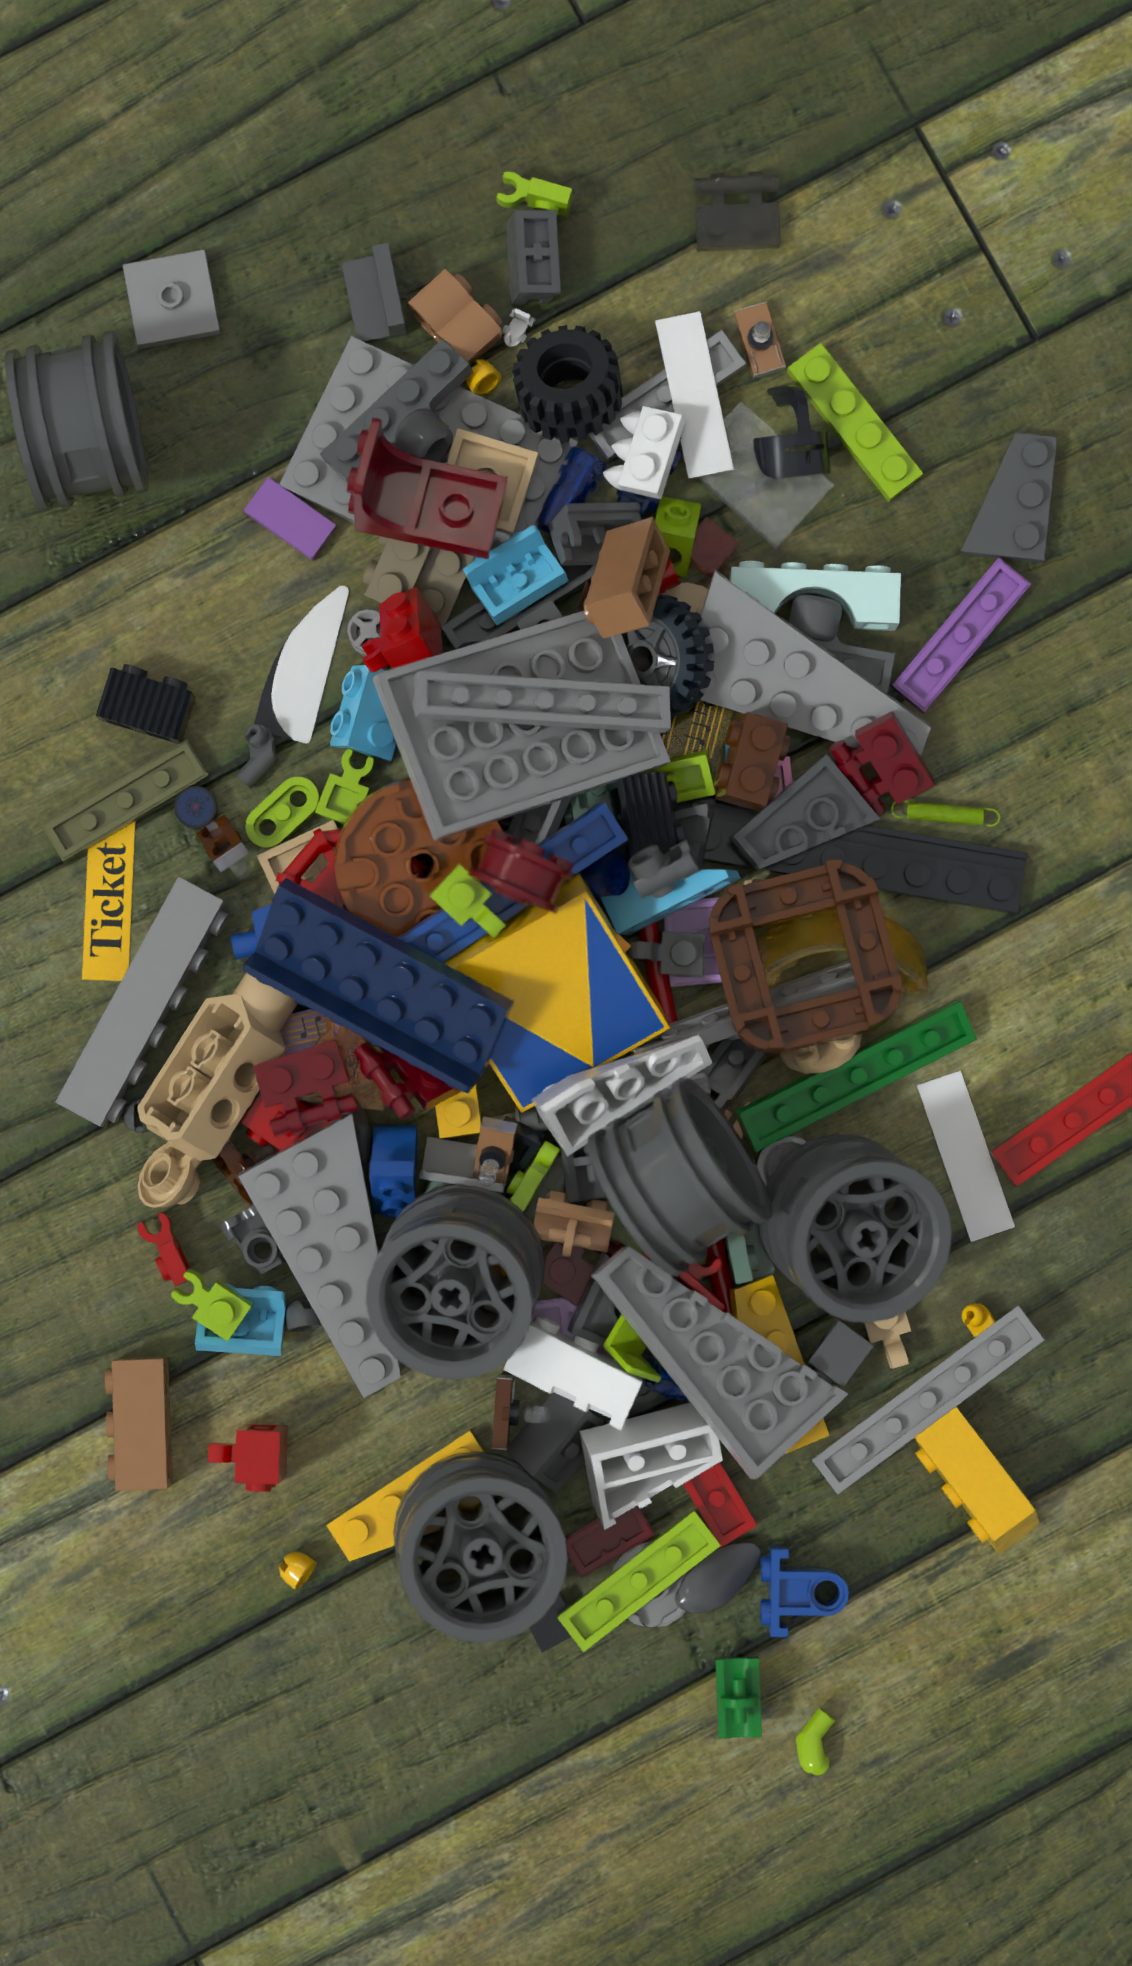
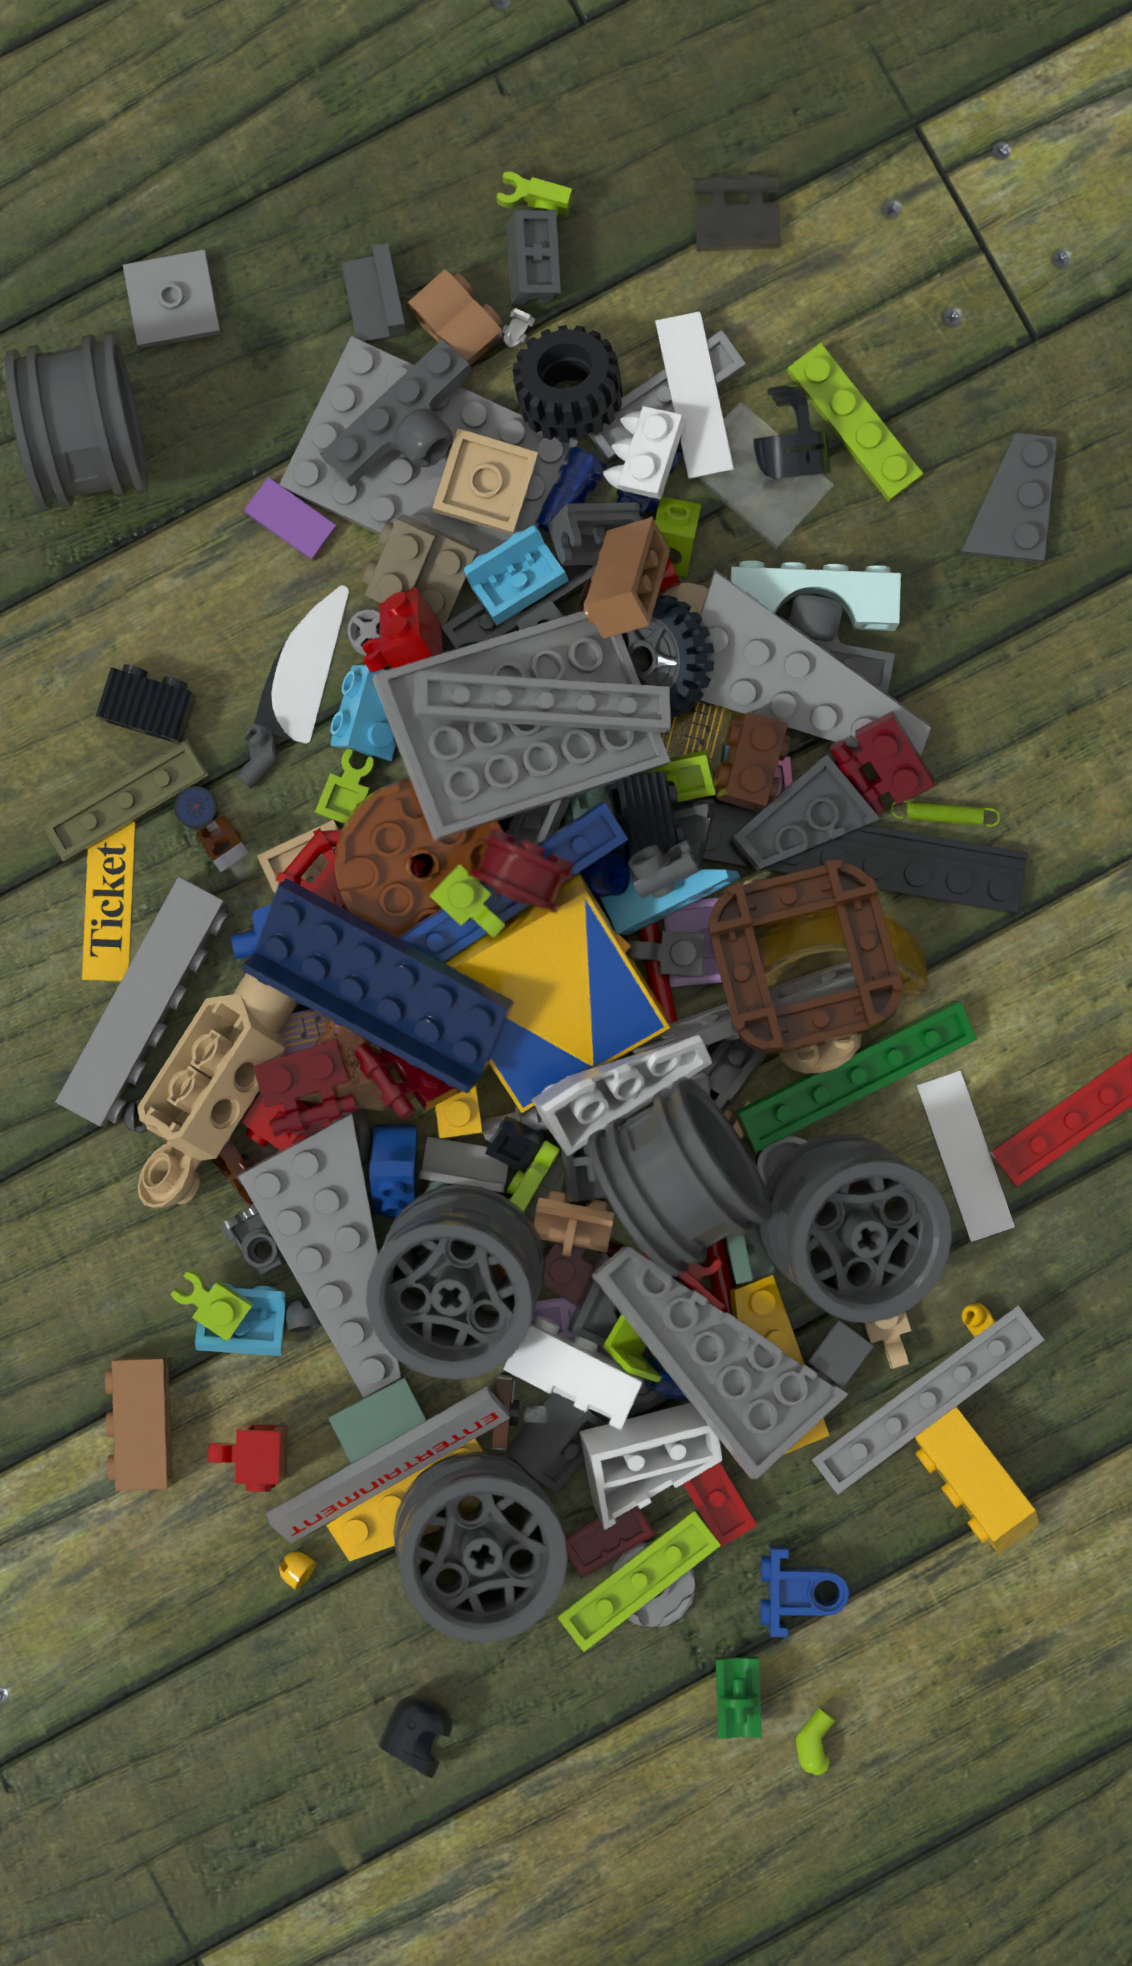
(172, 1261): red plate -> none
(279, 809): lime plate -> none
(378, 1419): none -> sand green brick
(388, 1465): none -> light grey tile
(413, 1730): none -> black helmet
(423, 498): dark red bracket -> none
(484, 378): yellow hinge -> none
(494, 1151): piece -> none
(549, 1629): black tile -> none
(711, 547): clear red plate -> none
(717, 1578): dark grey arm -> none
(759, 340): medium nougat piece -> none
(960, 635): medium lavender tile -> none

